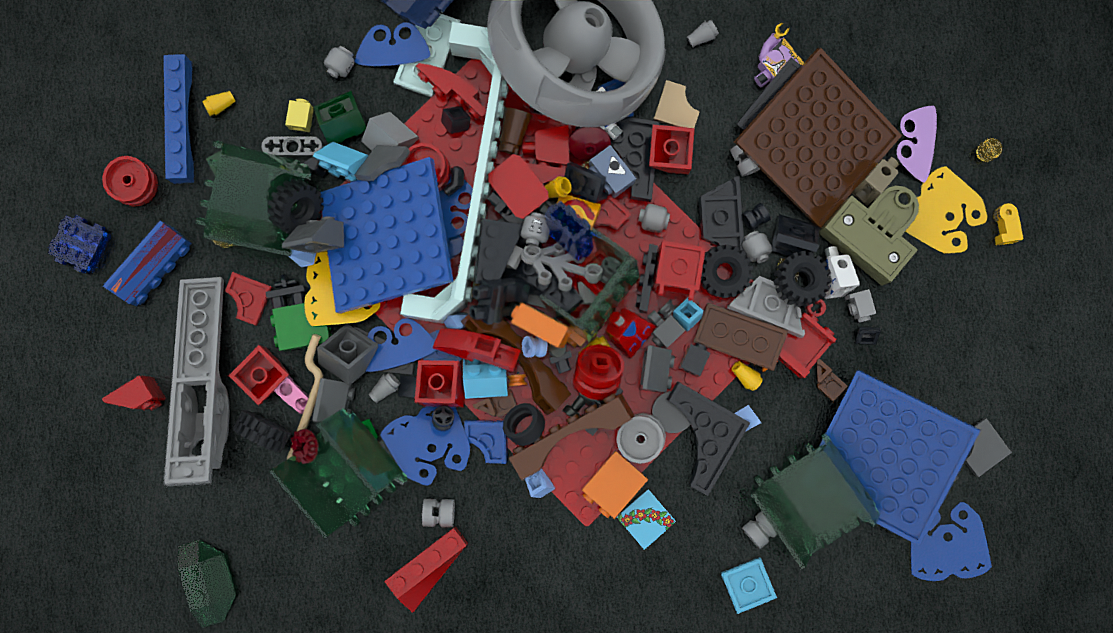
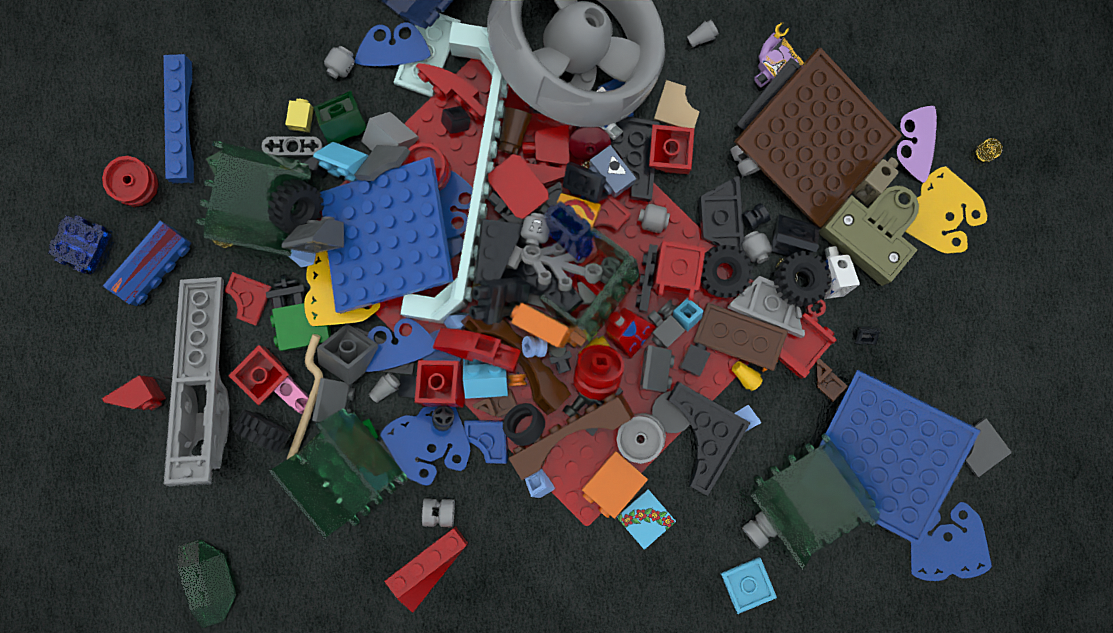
(217, 103): yellow cone -> none
(310, 448): dark red gear -> none
(457, 180): black arm -> none
(558, 187): yellow cone -> none
(861, 305): light grey brick -> none
(1008, 224): yellow leg -> none

